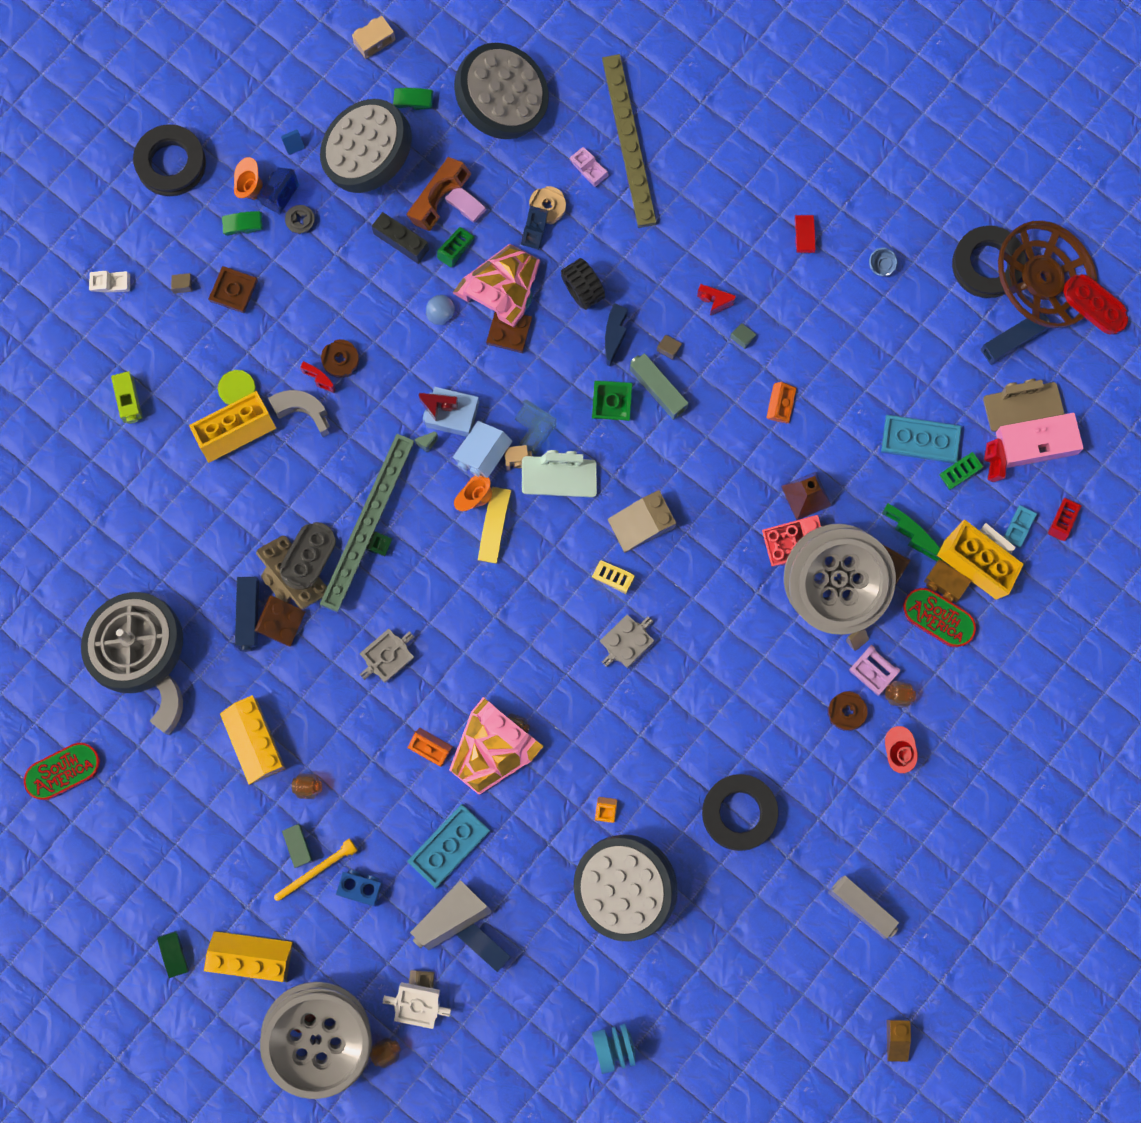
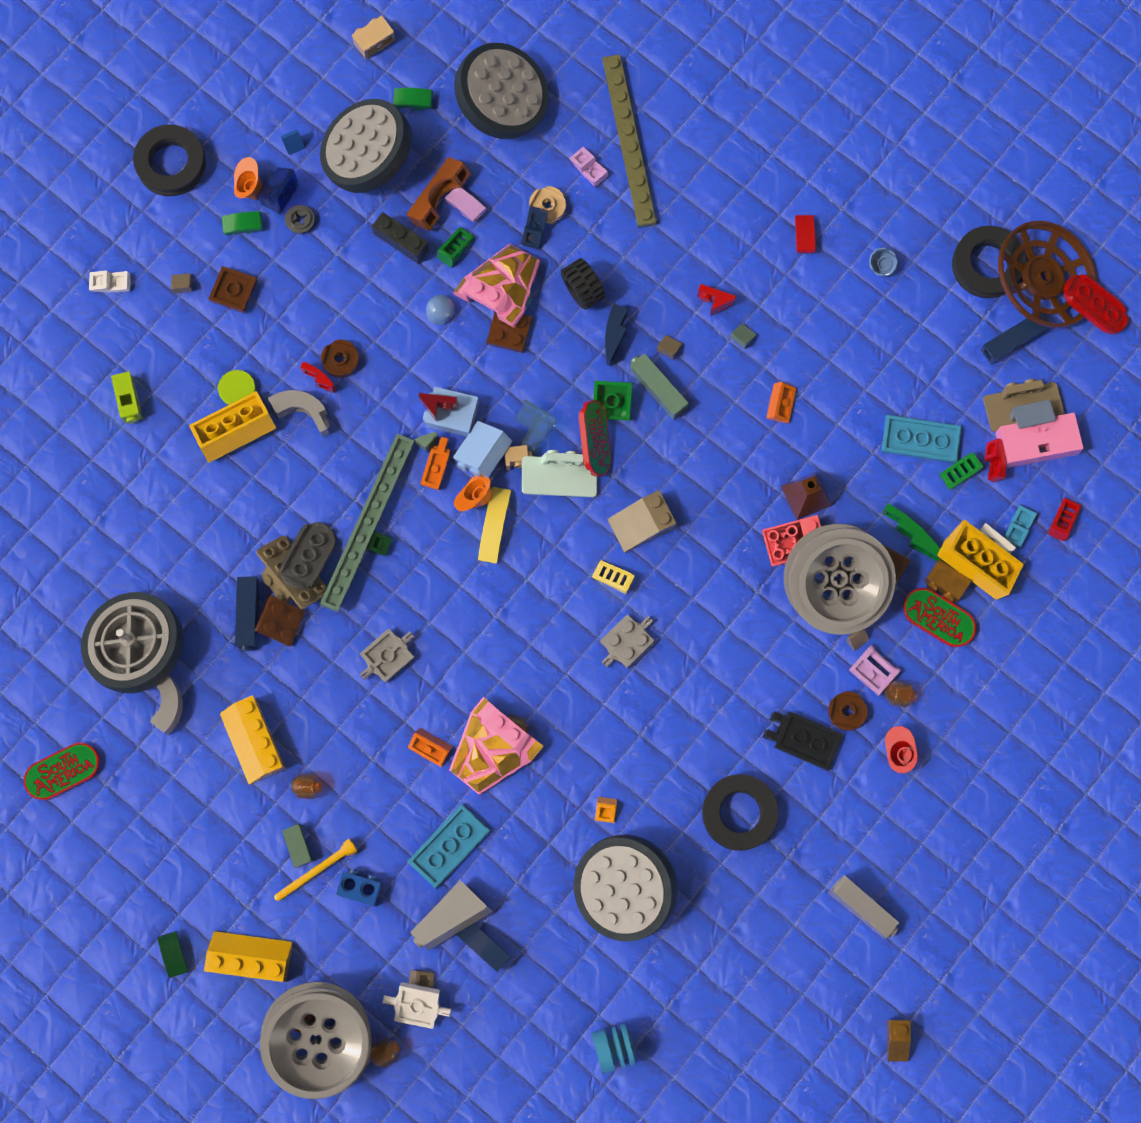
(436, 465): none -> orange hinge
(595, 438): none -> tile
(804, 739): none -> black tile
(1032, 414): none -> sand blue panel

